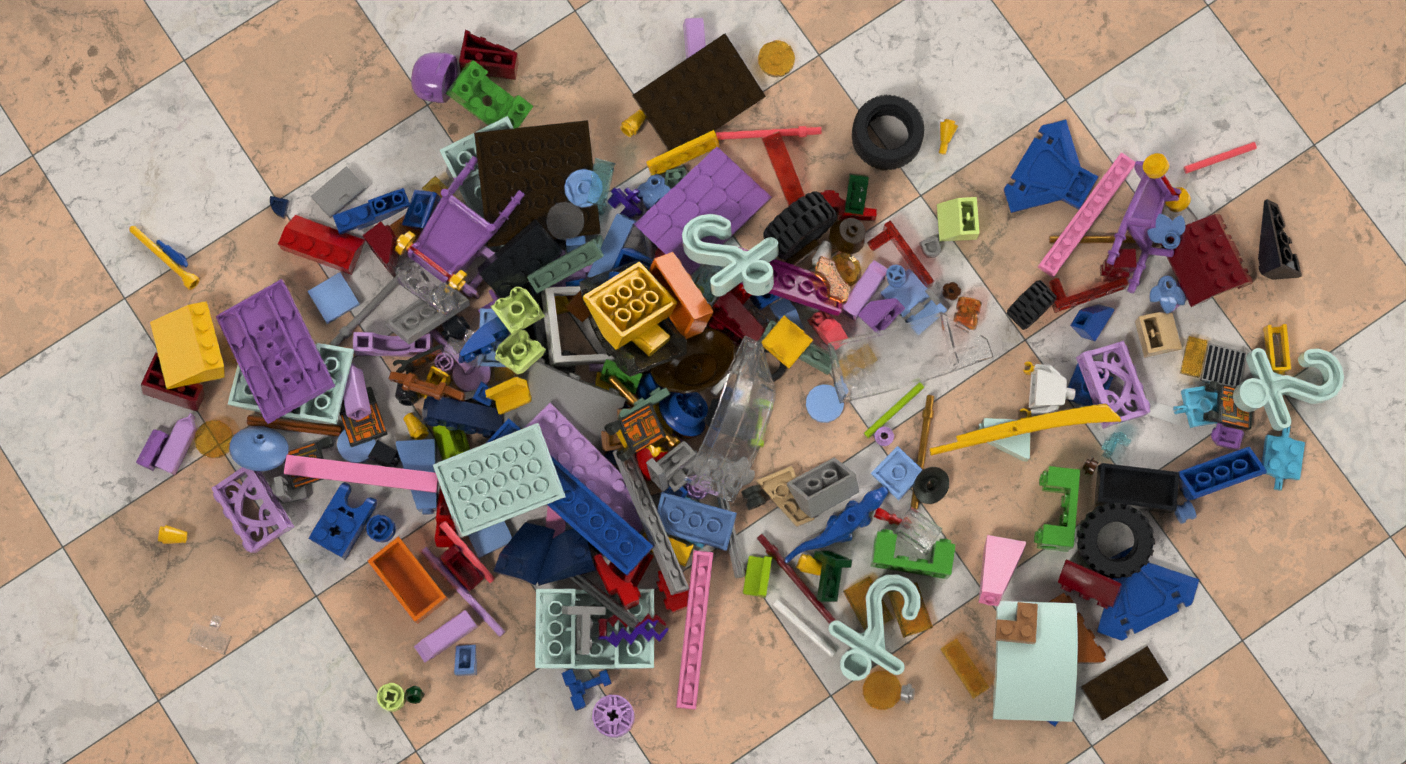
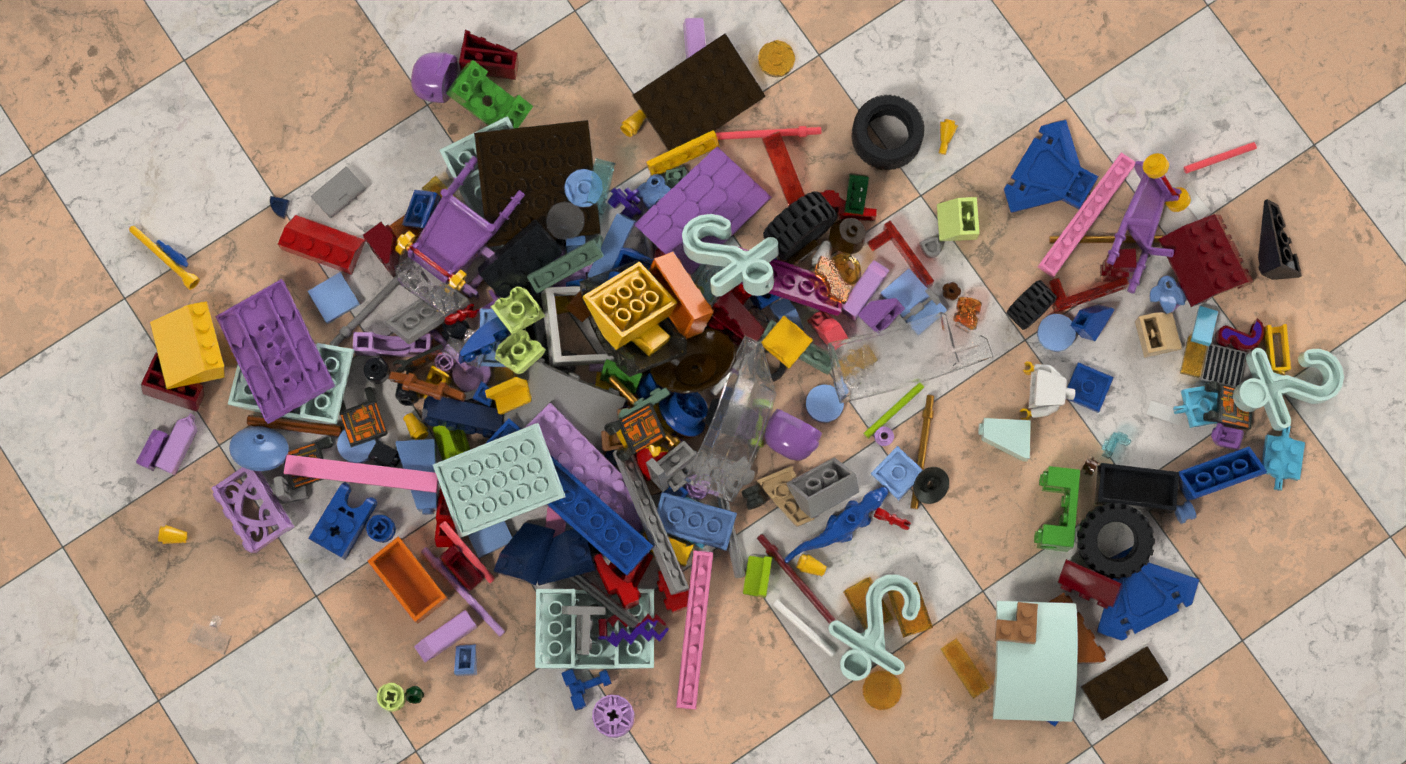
(213, 439): clear yellow tile -> none
(355, 395): lavender piece -> none
(372, 212): blue slope -> none
(381, 374): none -> black head
(461, 315): none -> red piece
(791, 436): none -> medium lavender piece
(830, 574): dark green bracket -> none
(896, 271): medium blue wheel -> none
(907, 693): light grey plate -> none
(918, 530): clear tile -> none
(940, 562): bright green plate -> none
(998, 566): bright pink slope -> none
(1056, 333): none -> light blue tile
(1081, 415): yellow piece -> none
(1128, 374): lavender fence -> none
(1167, 228): medium blue plate -> none
(1204, 326): none -> medium azure tile
(1241, 340): none -> dark red animal

